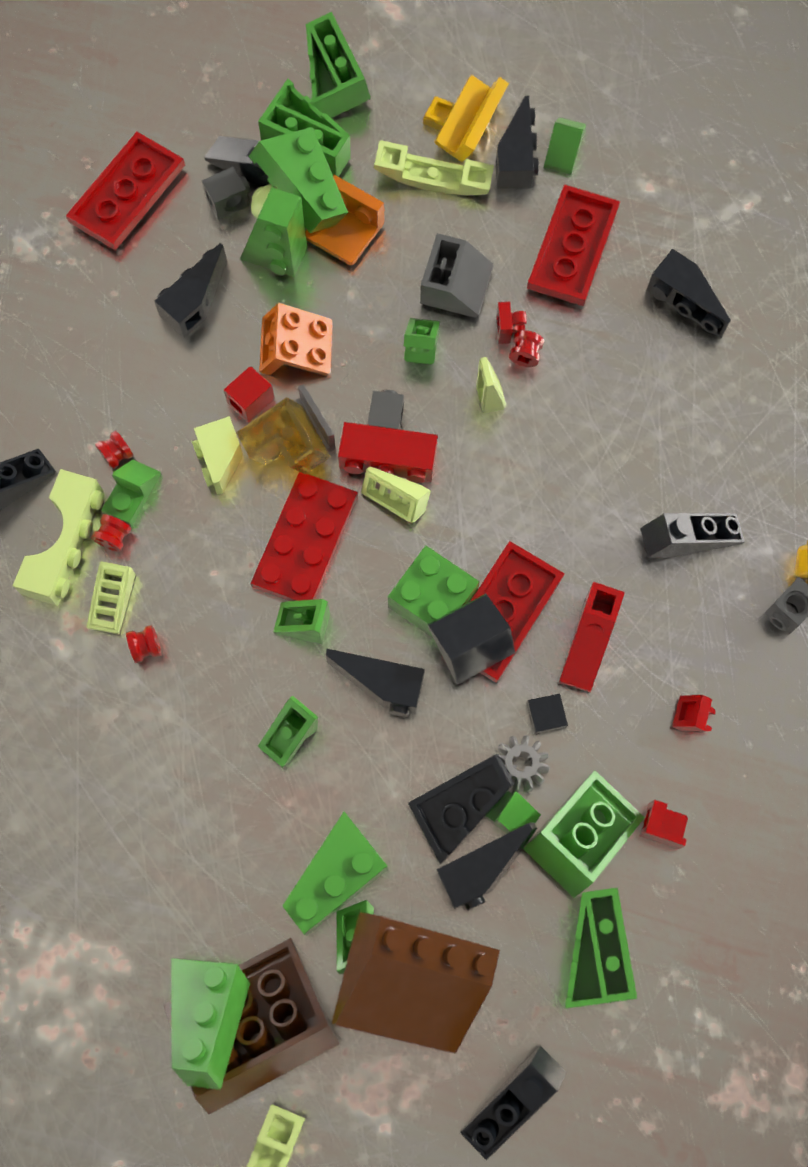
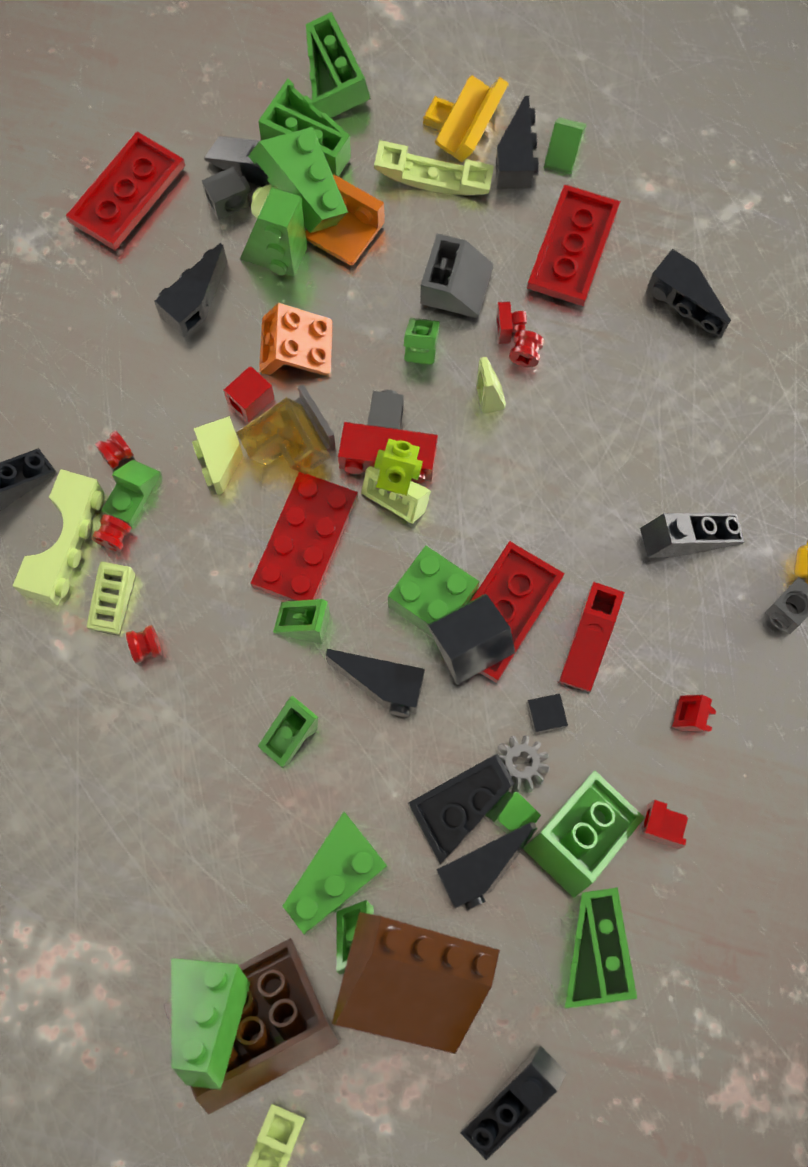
(397, 466): none -> lime brick

